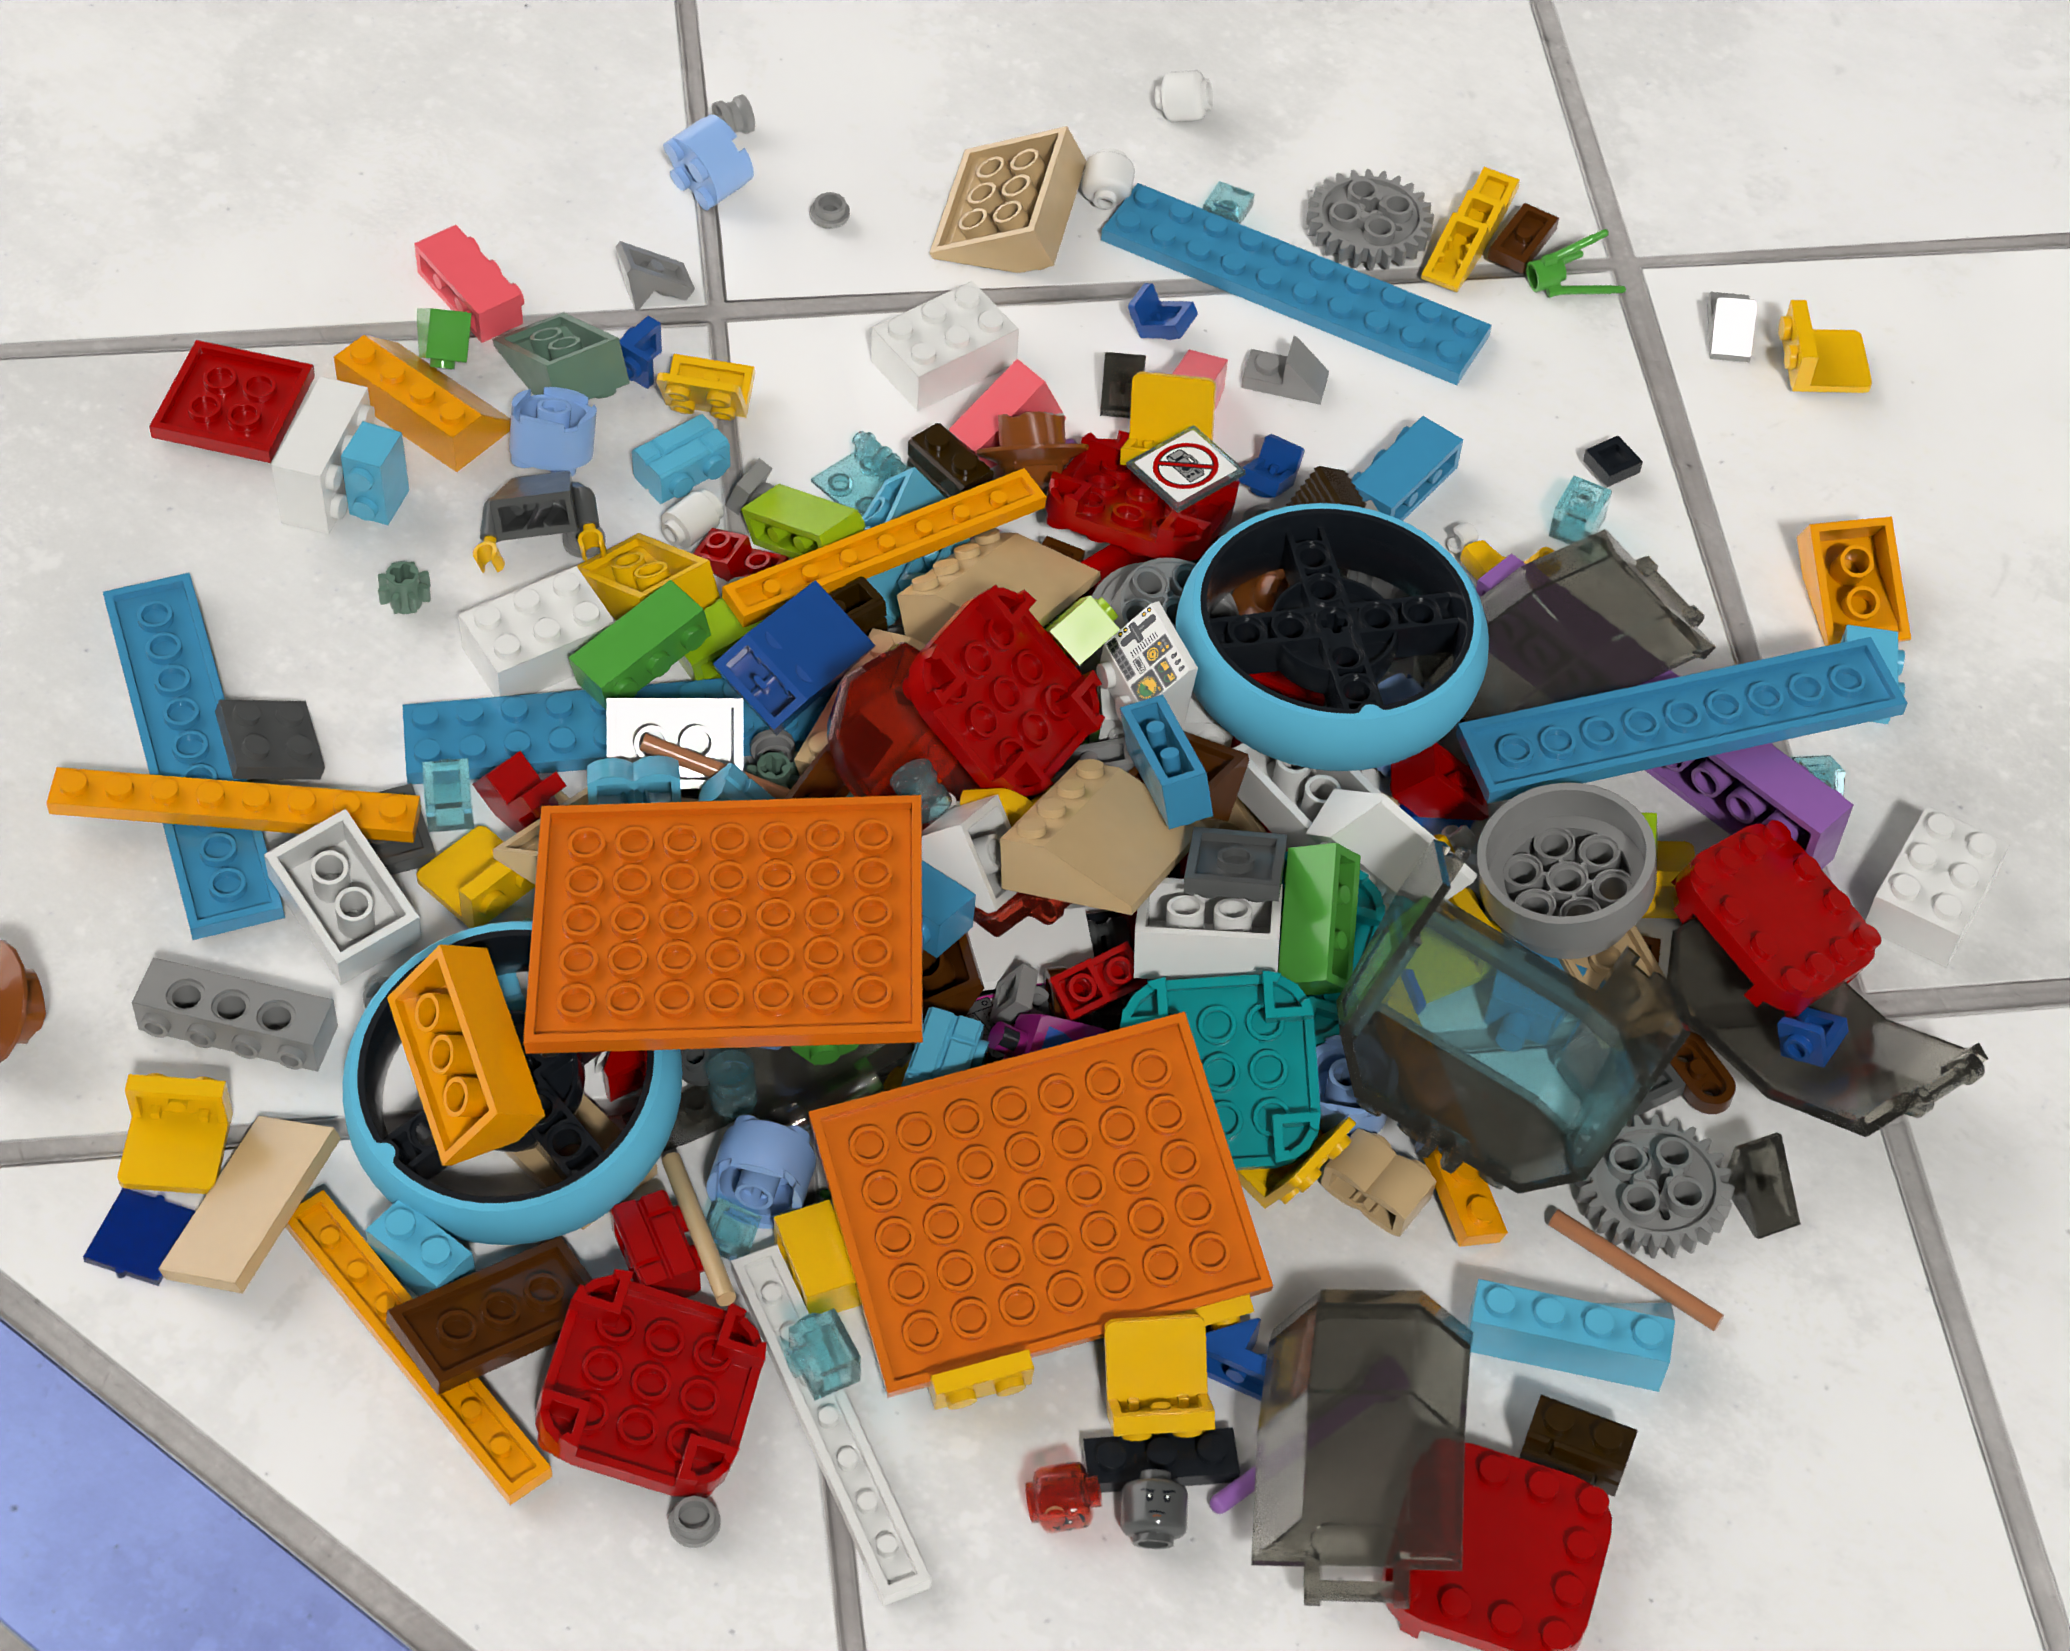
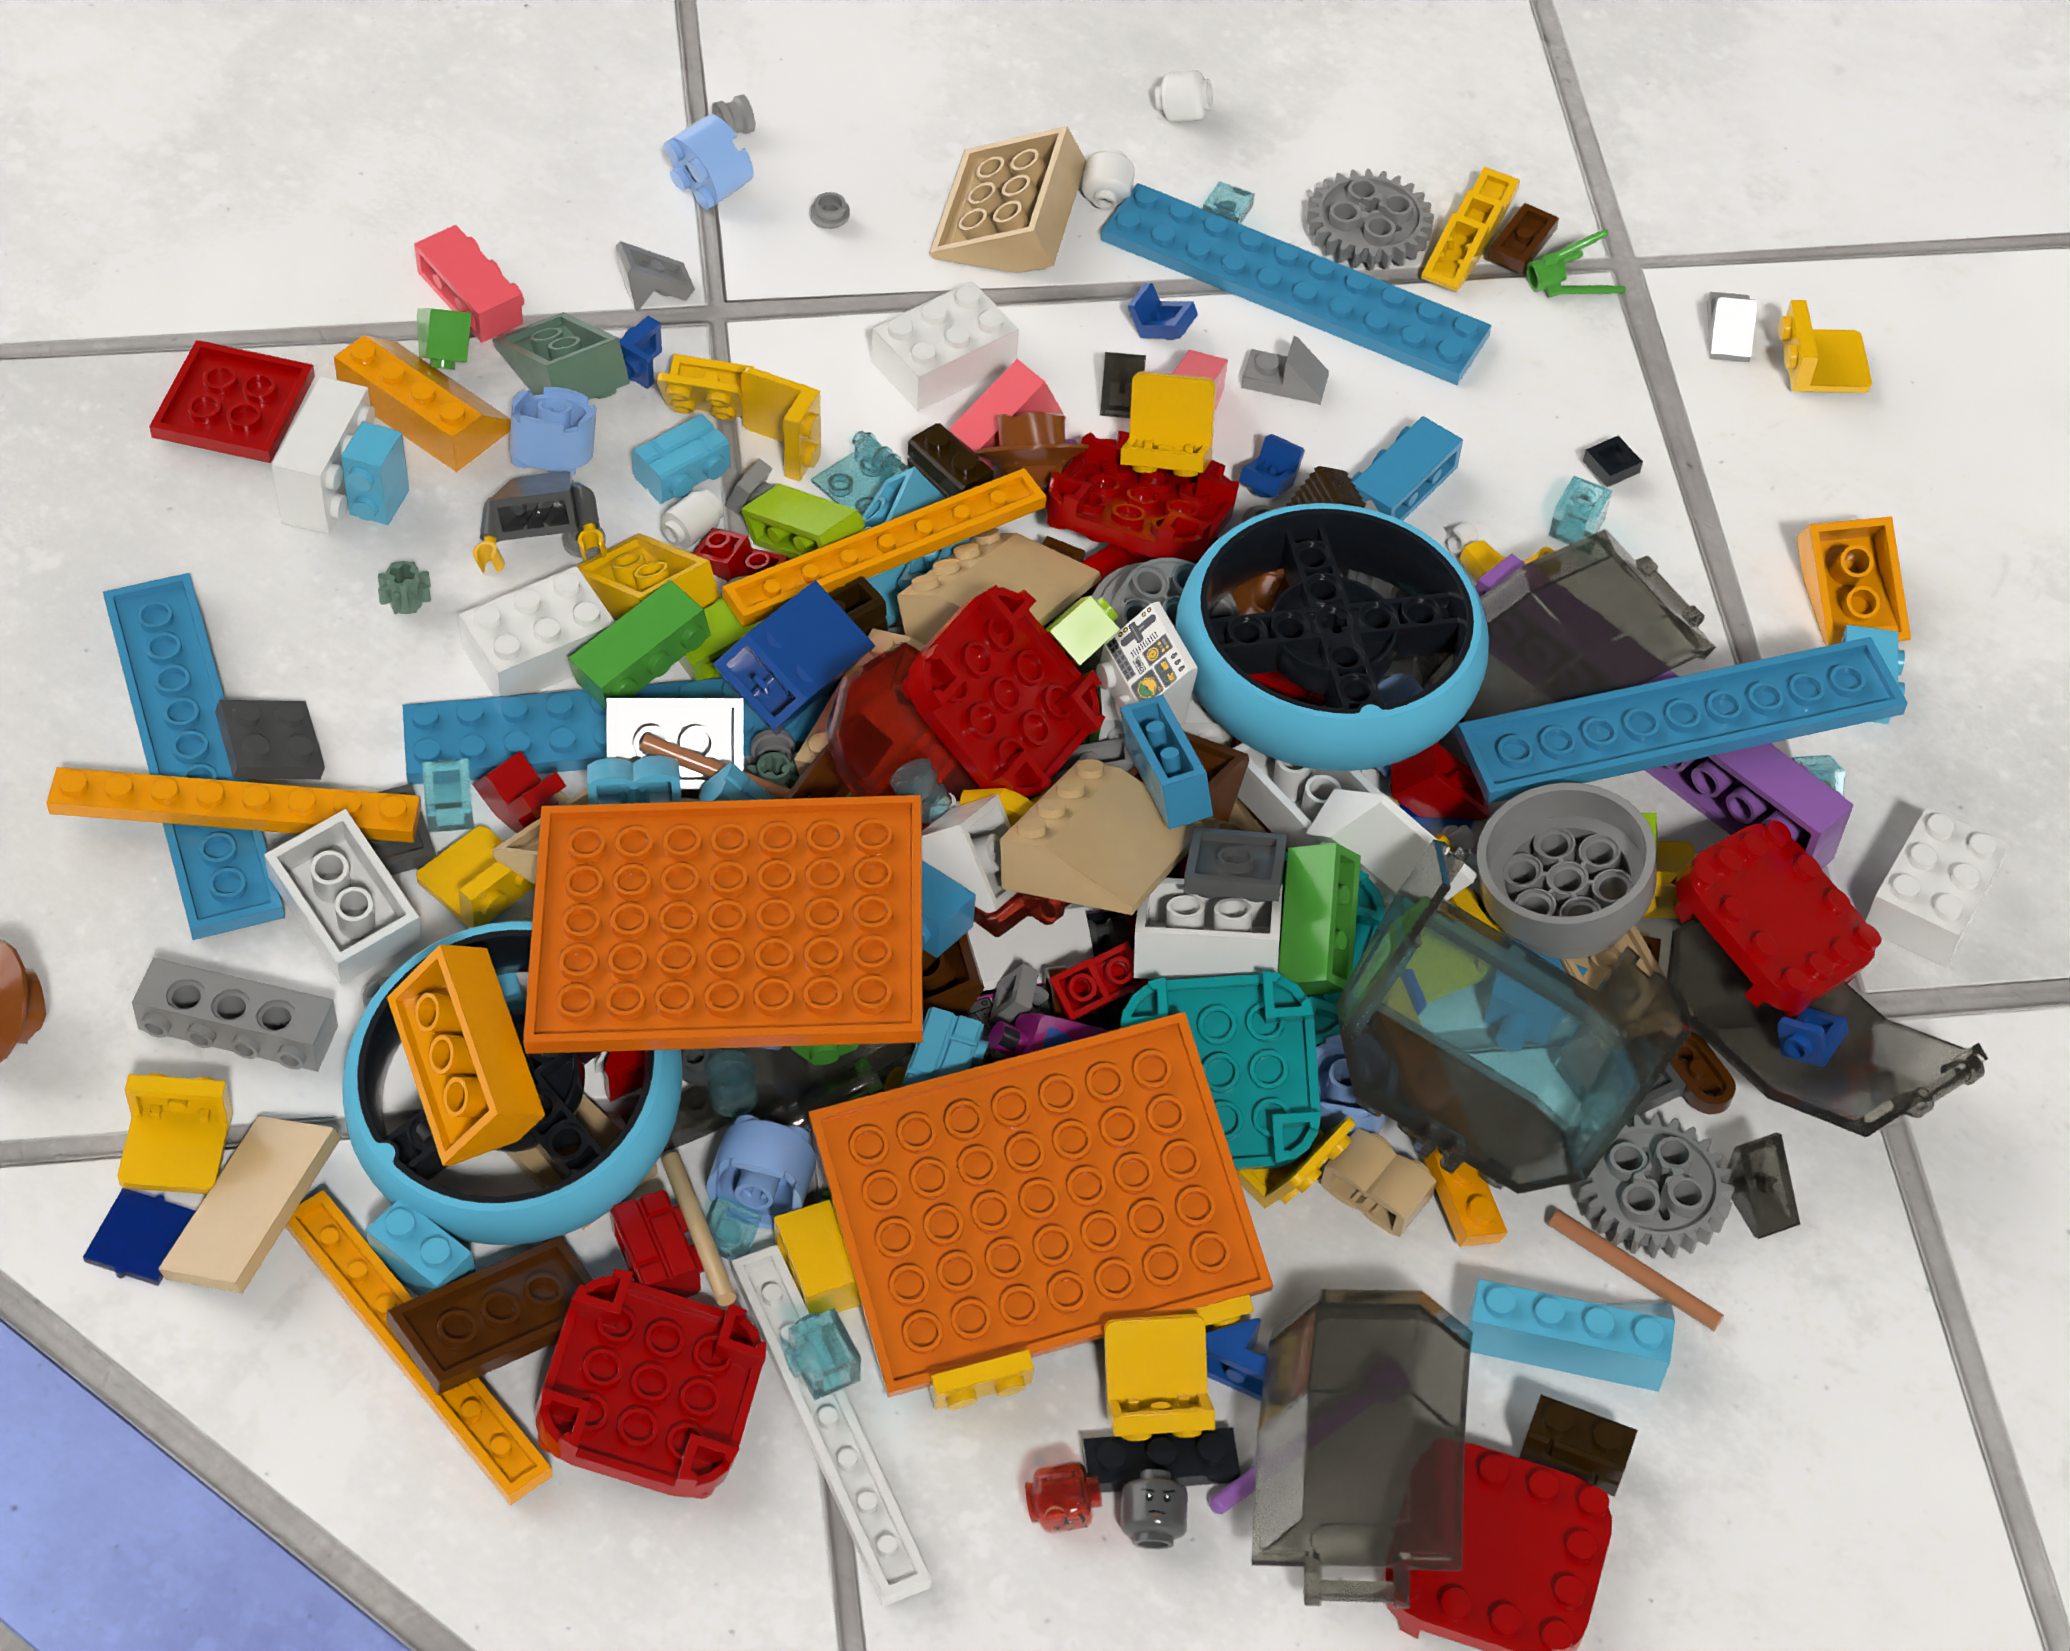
(694, 1522): light grey plate -> none
(784, 413): none -> yellow bracket
(1185, 468): piece -> none

